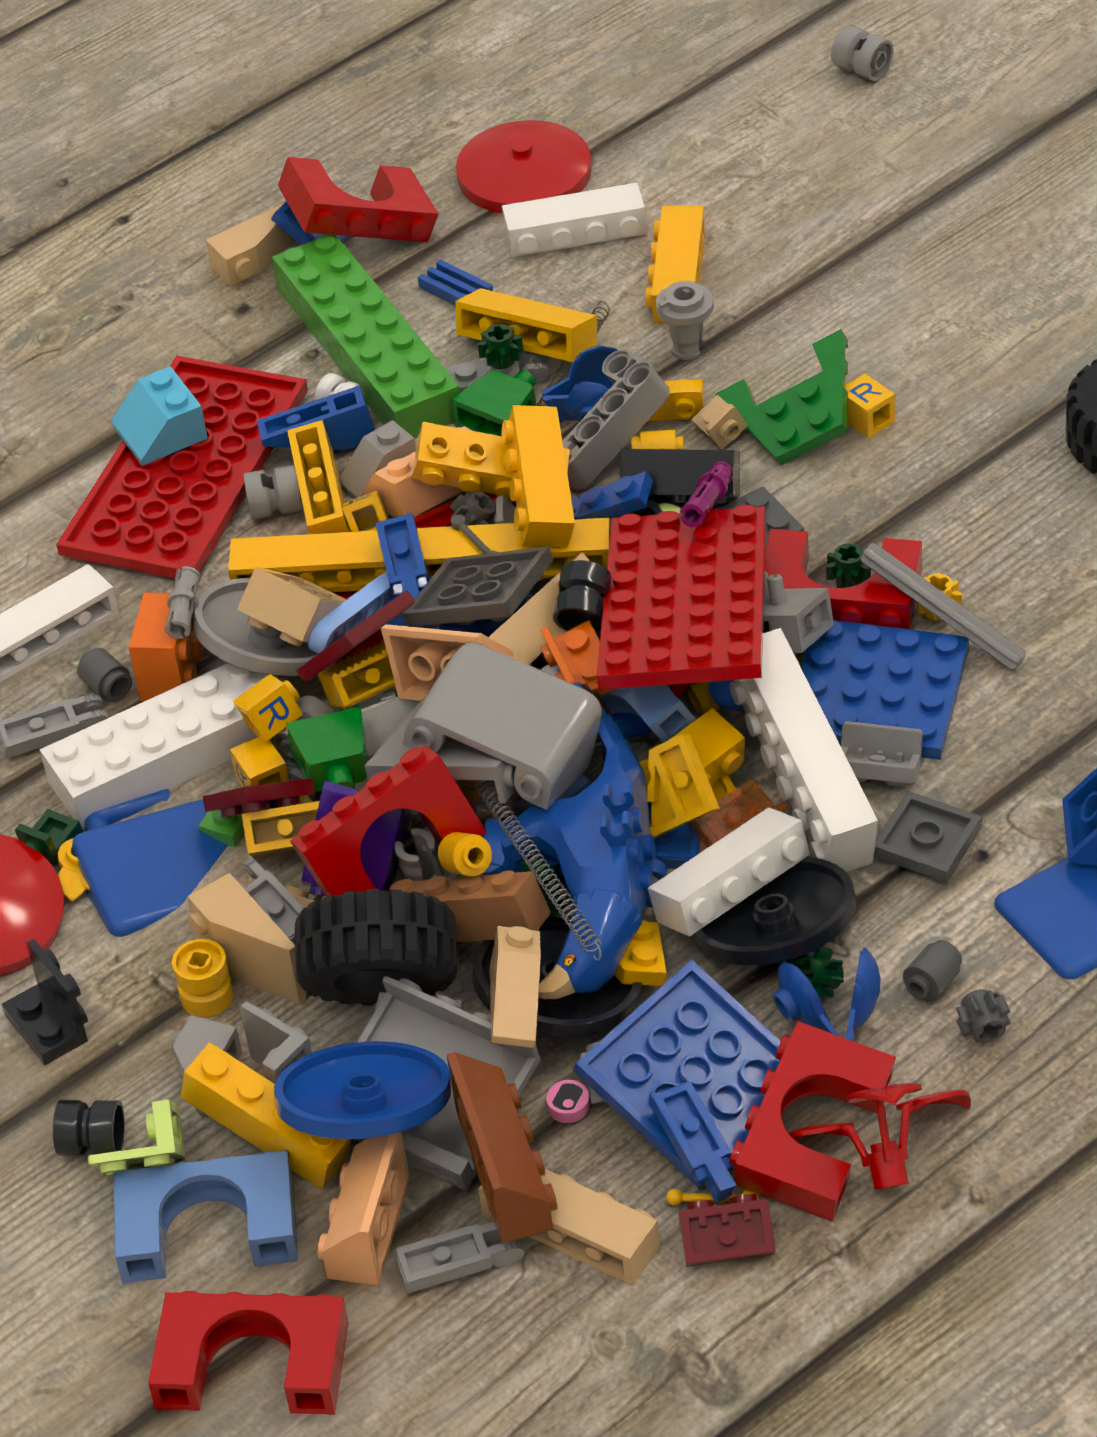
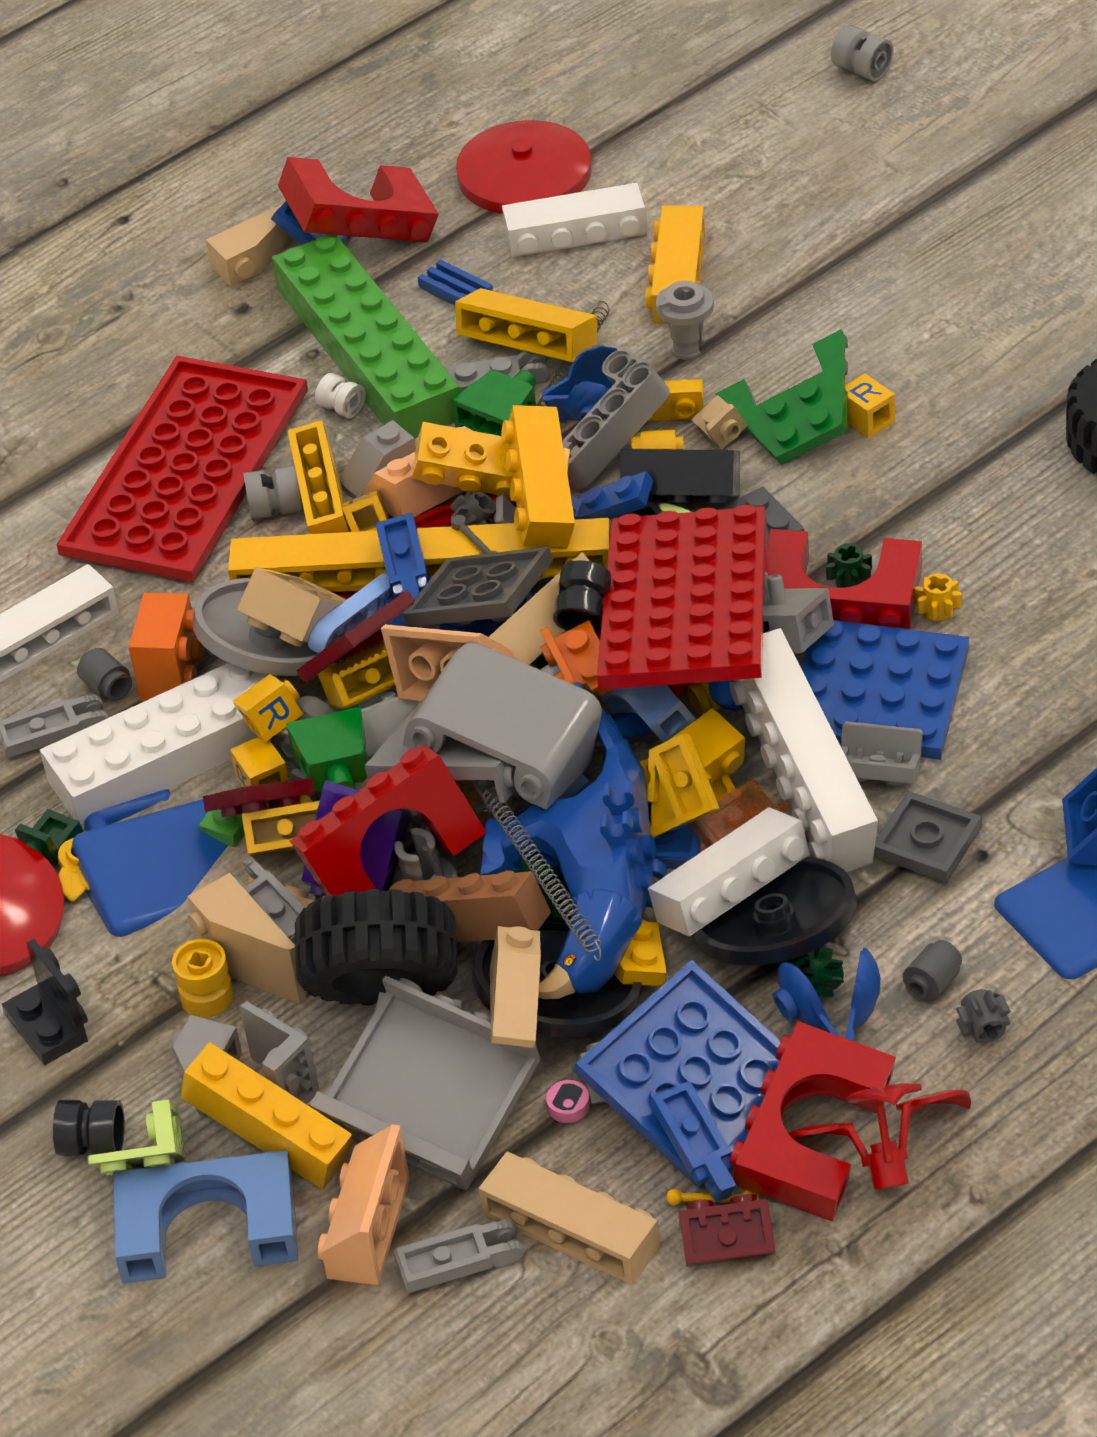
(159, 417): medium azure slope -> none
(182, 602): light grey pin -> none
(200, 1324): red arch -> none
(343, 415): blue slope -> none
(362, 1090): blue dish -> none
(464, 854): yellow brick -> none
(500, 346): dark green gear -> none
(501, 1148): dark orange slope -> none
(709, 489): magenta pin -> none
(943, 606): light grey axle -> none

